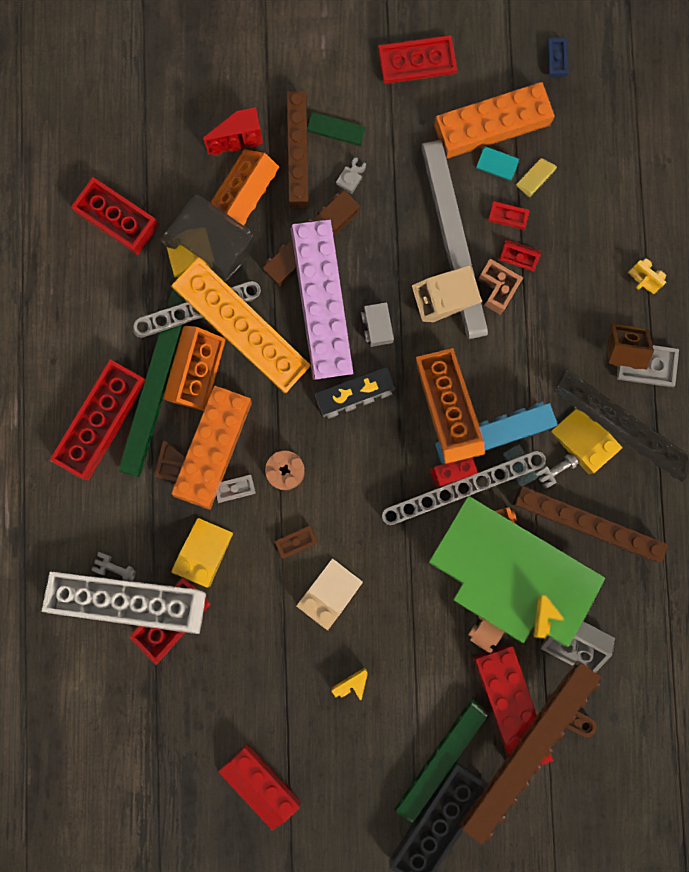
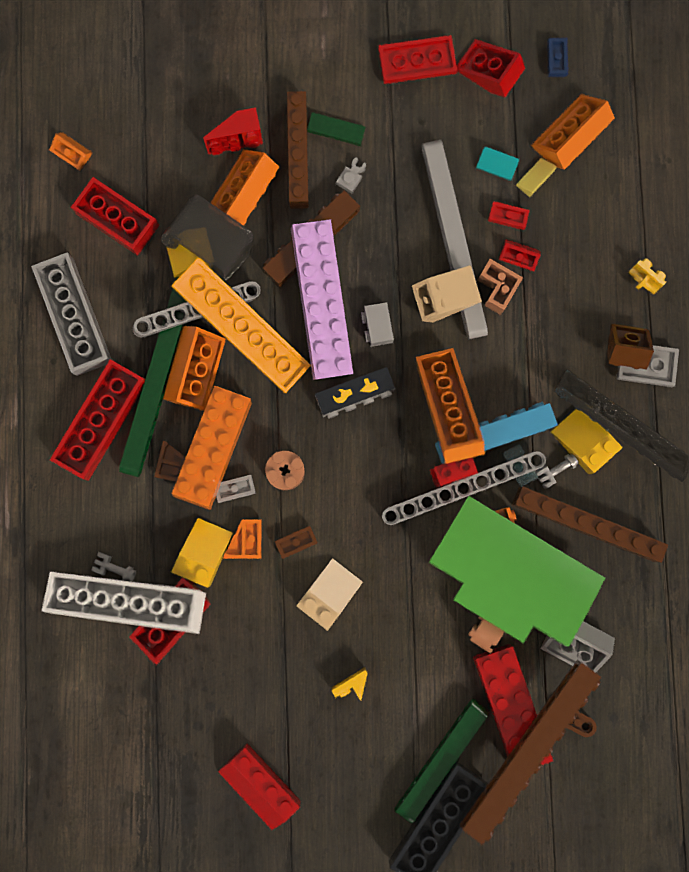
(70, 150): none -> orange slope
(71, 314): none -> light grey brick
(246, 541): none -> orange wing
(491, 67): none -> red slope
(494, 120): orange brick -> none
(545, 611): yellow slope -> none
(574, 130): none -> orange slope

